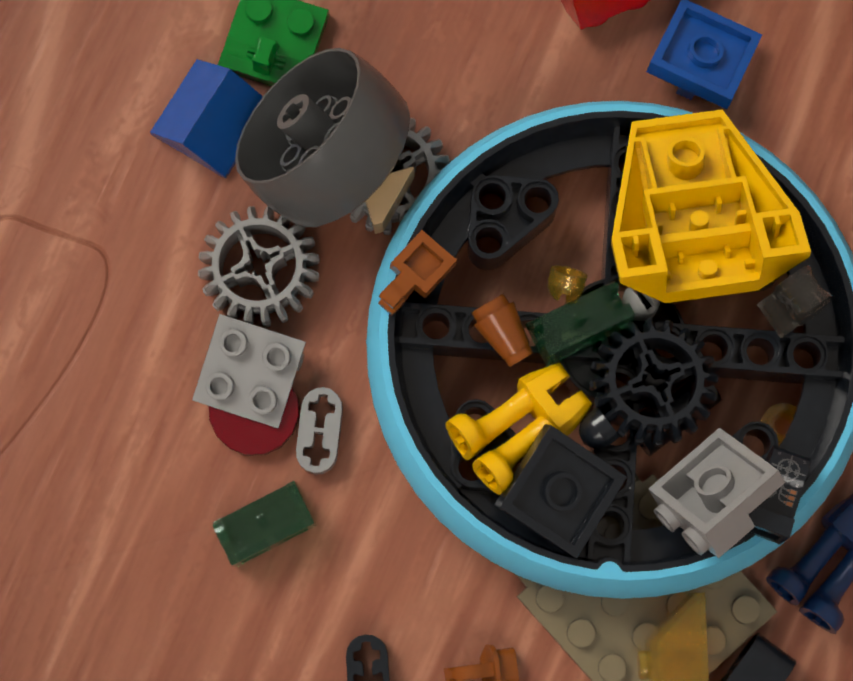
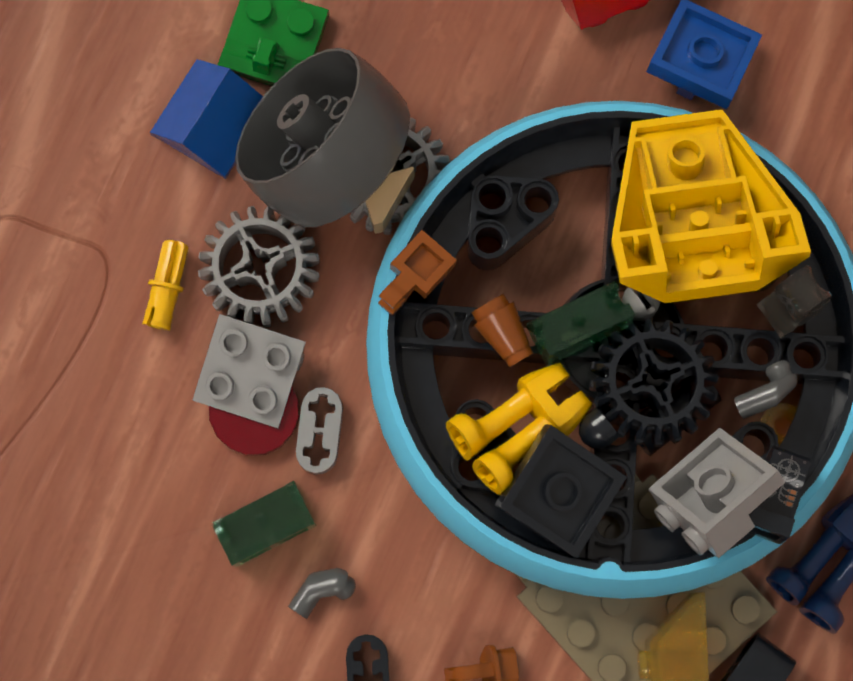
(166, 285): none -> yellow axle
(321, 585): none -> dark grey arm
(566, 281): clear yellow hinge -> none
(769, 395): none -> dark grey arm

